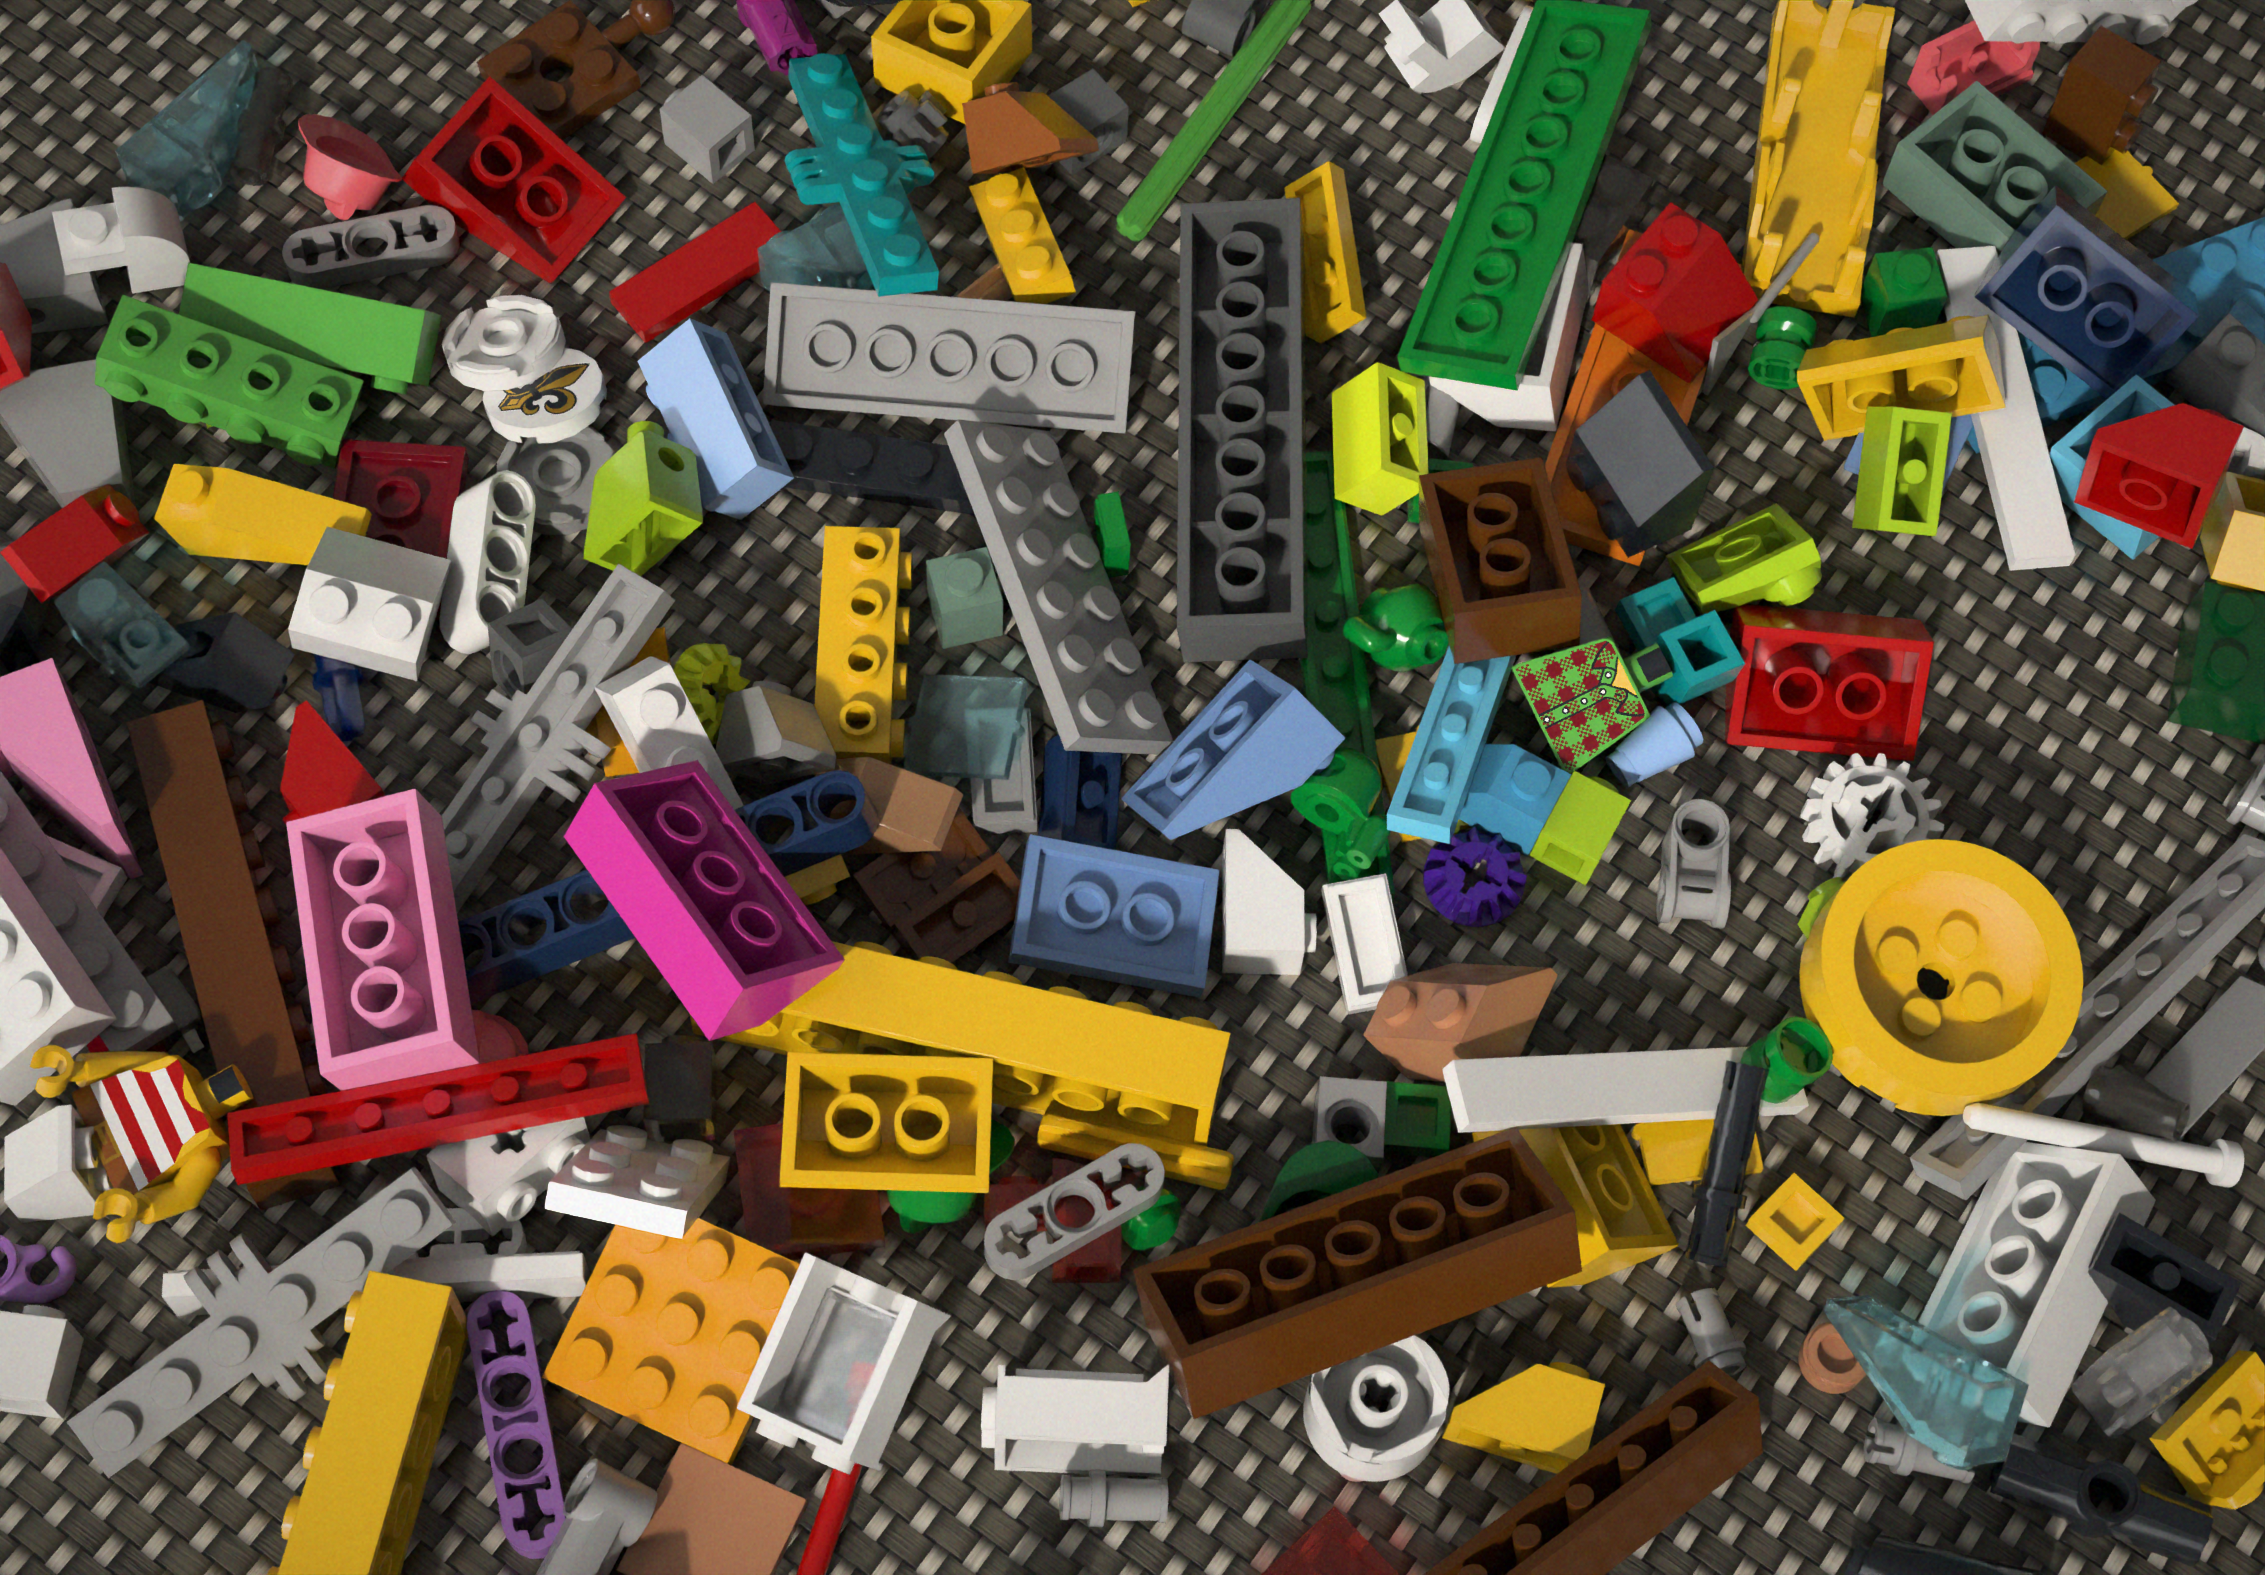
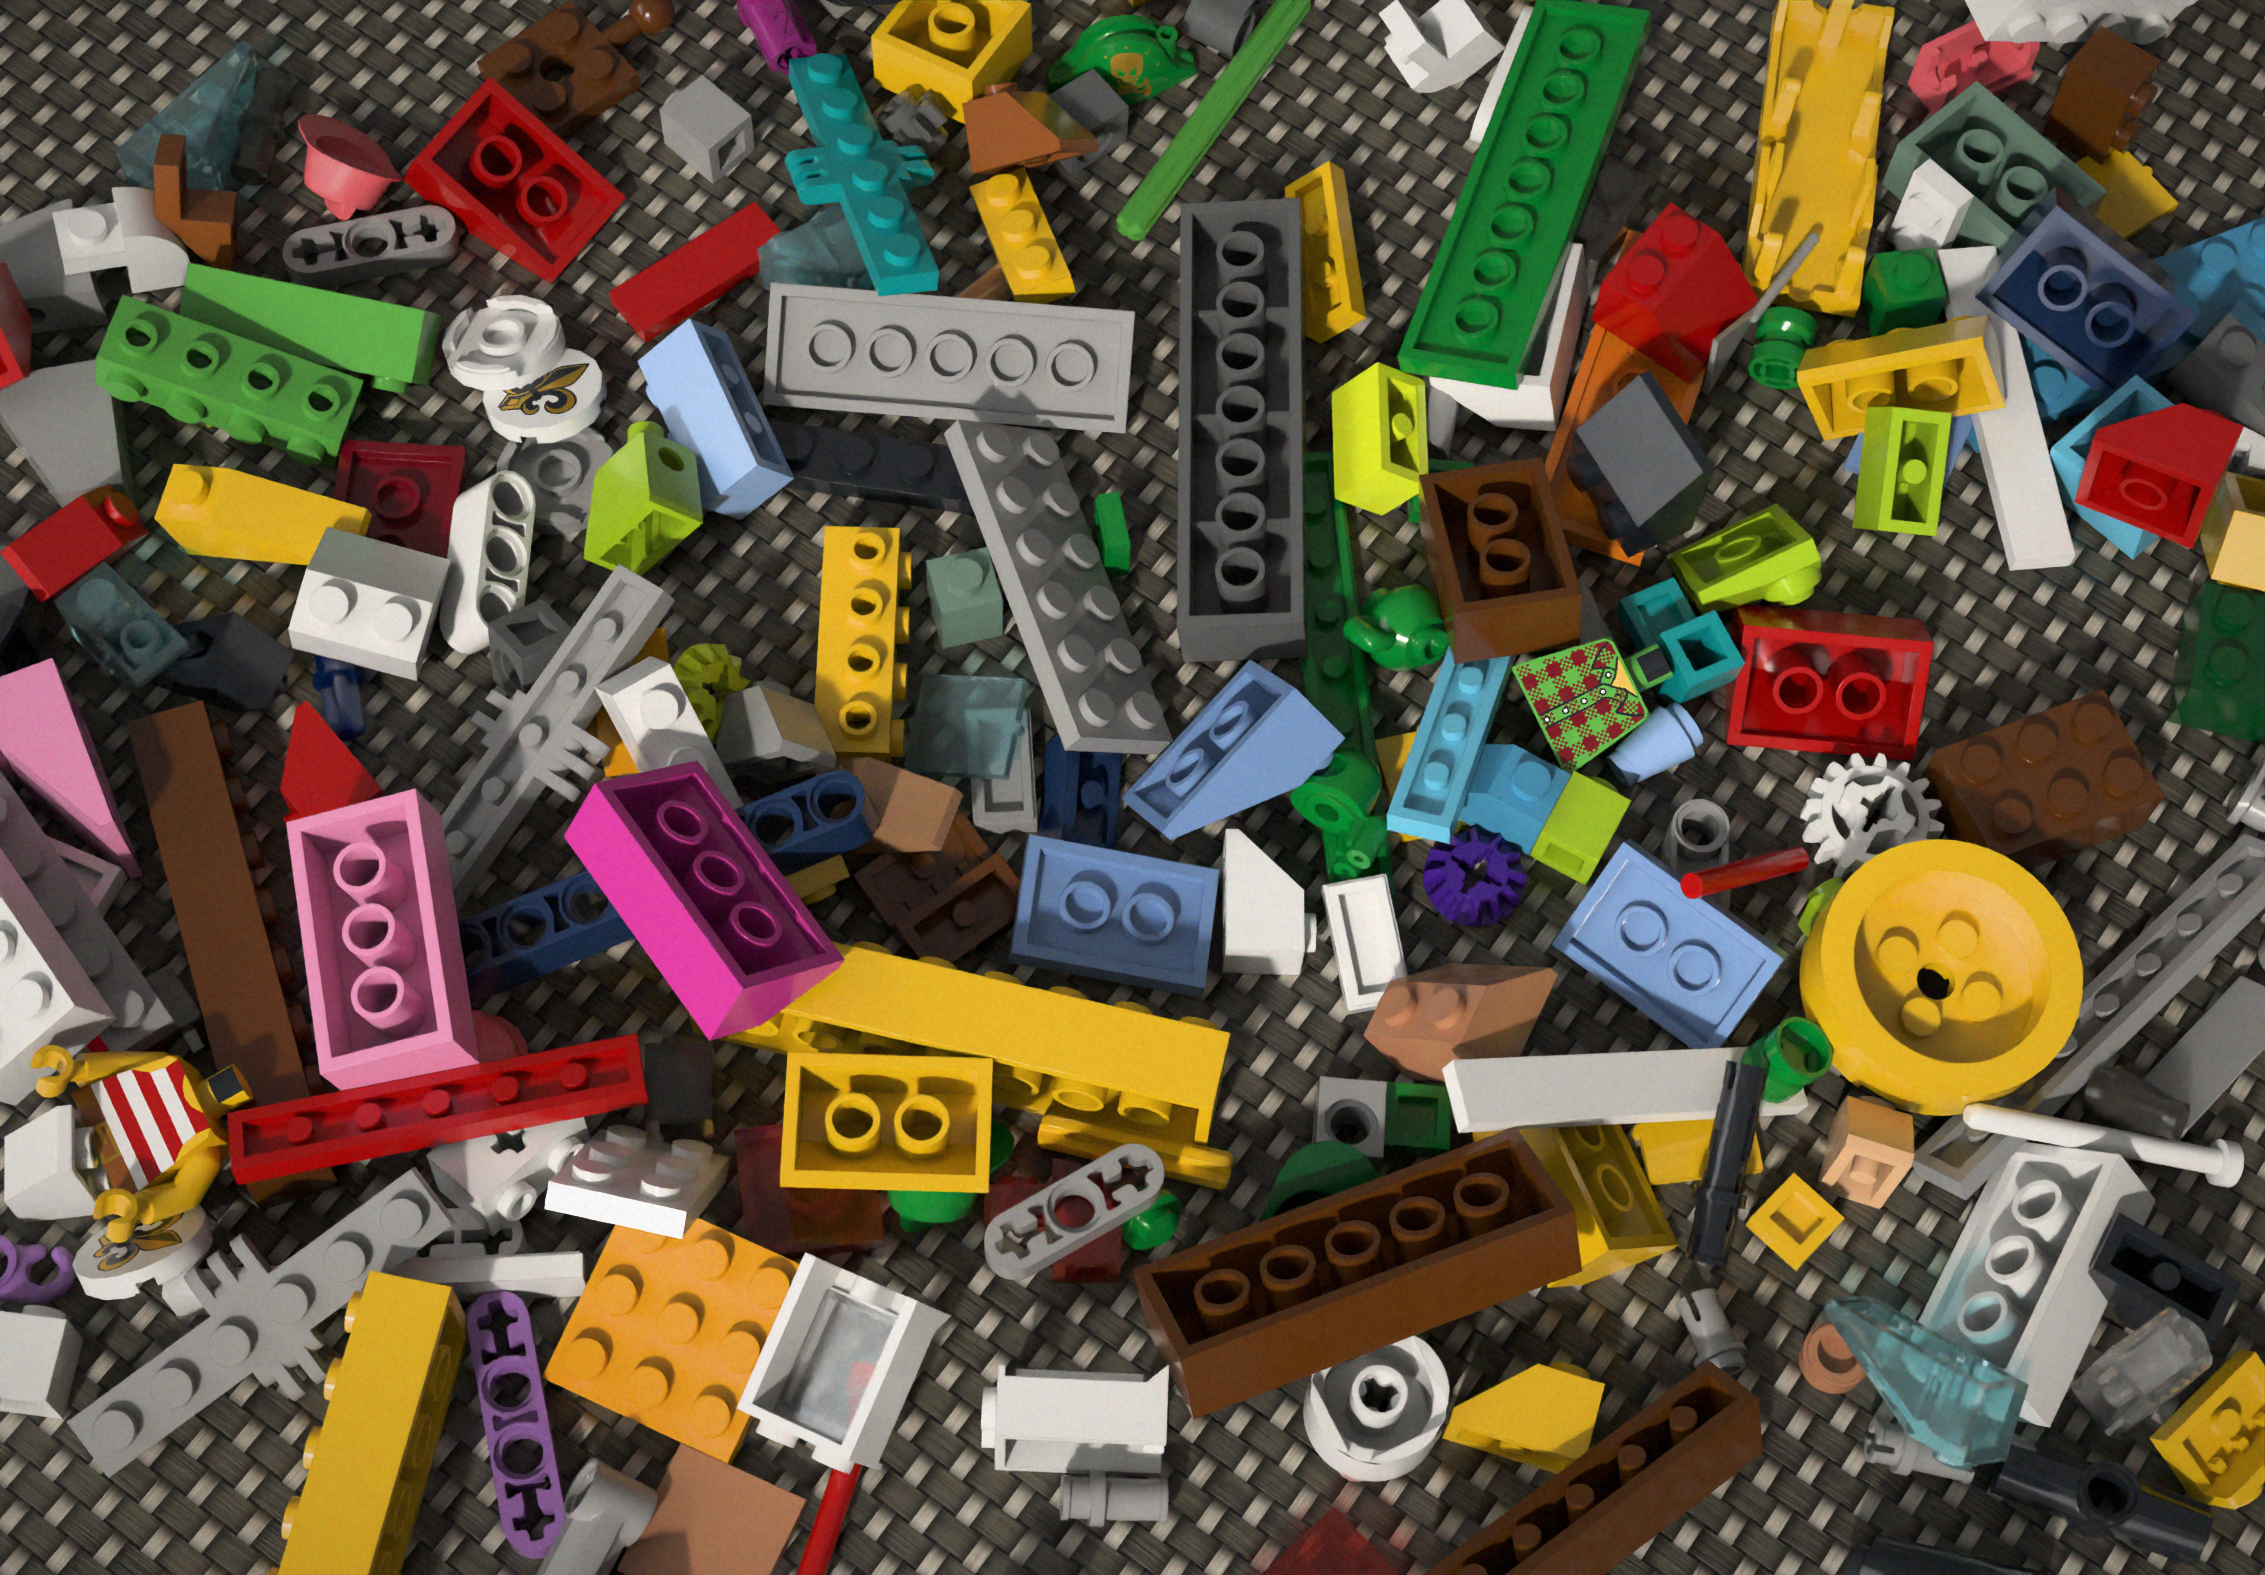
(154, 1250): none -> white tile
(196, 216): none -> dark orange slope
(1129, 54): none -> green hat
(1669, 954): none -> medium blue plate
(1744, 872): none -> red bar
(1867, 1151): none -> light nougat slope
(1930, 210): none -> white plate
(2044, 783): none -> reddish brown brick

